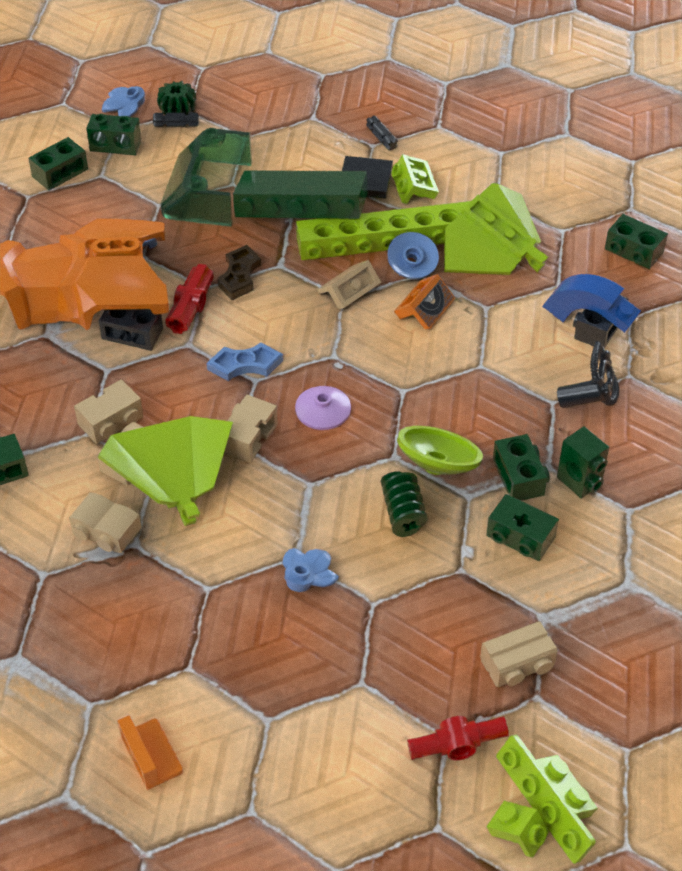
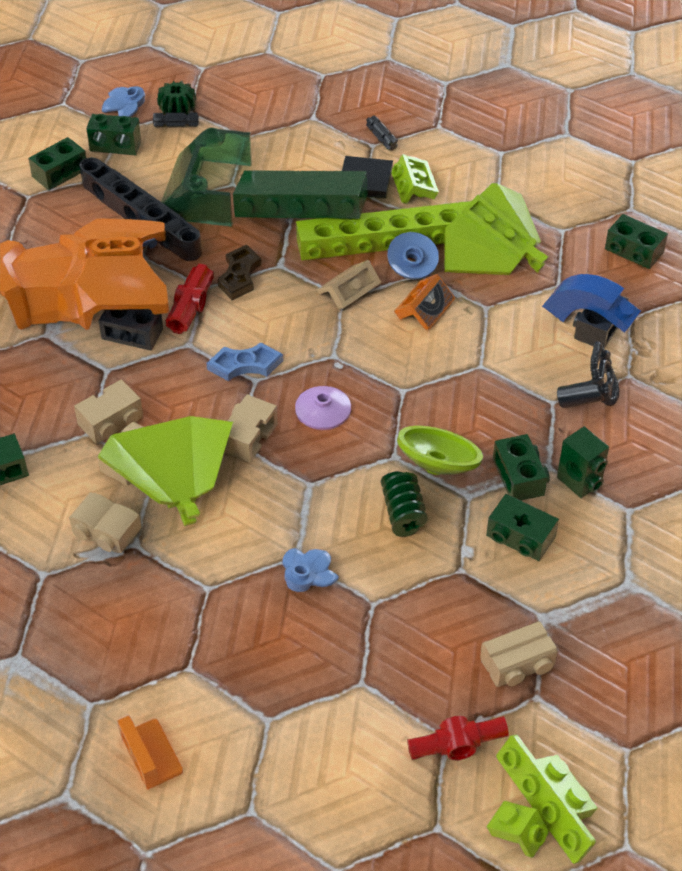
(137, 204): none -> black beam

